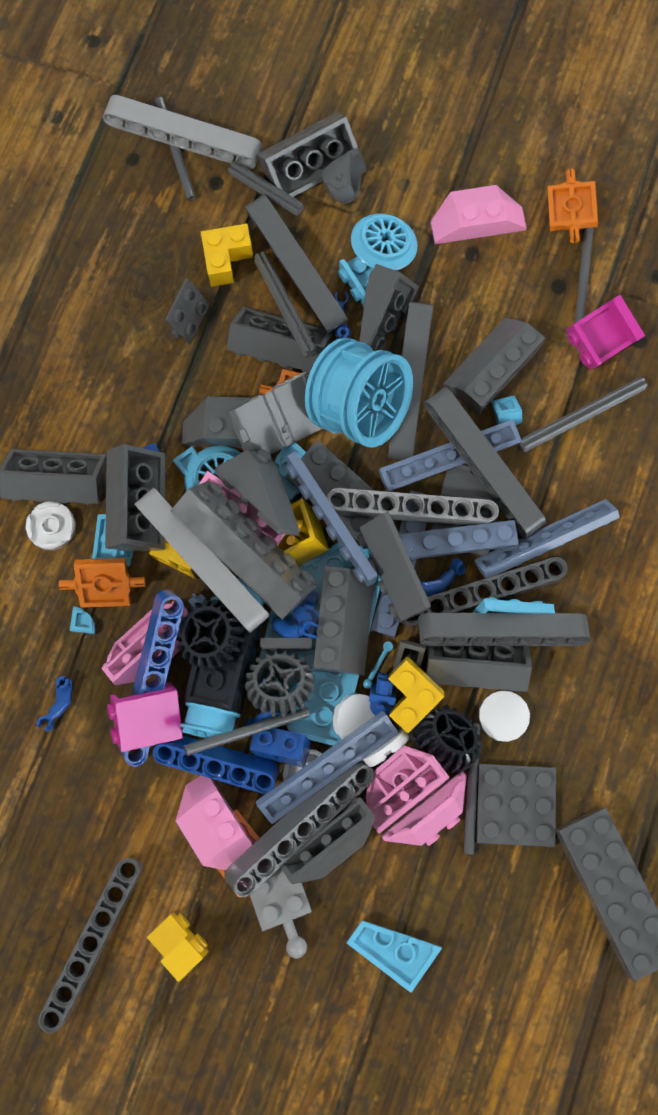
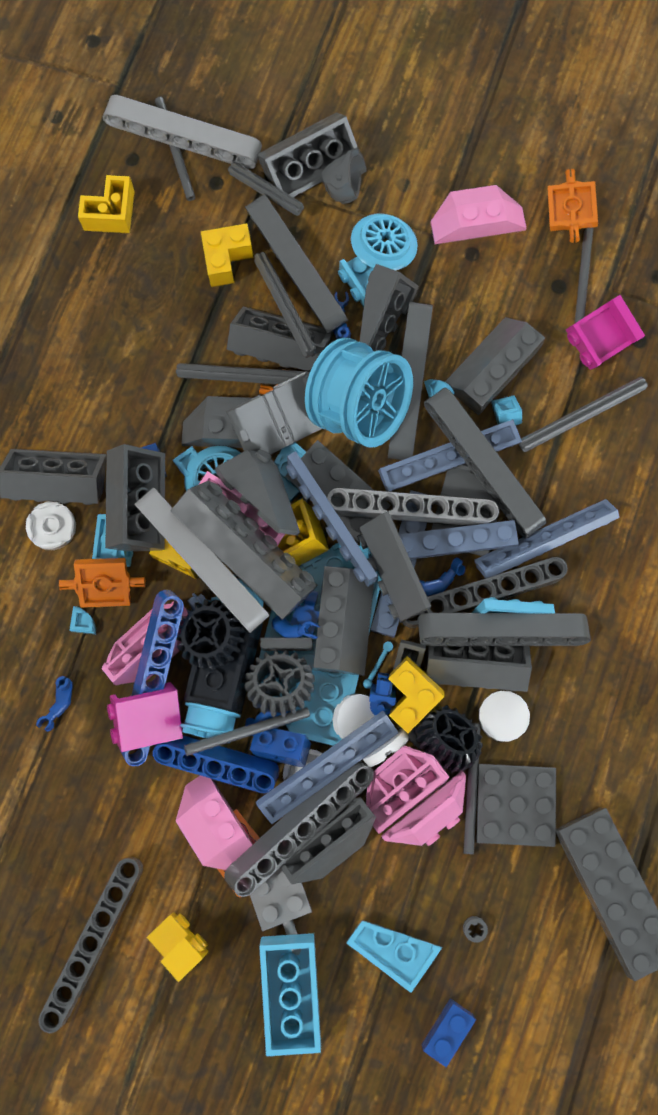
(109, 212): none -> yellow brick
(187, 312): dark grey hinge -> none
(237, 374): none -> dark grey axle
(290, 995): none -> medium azure brick
(433, 386): none -> medium azure tile
(448, 1032): none -> blue brick
(476, 937): none -> dark grey bush

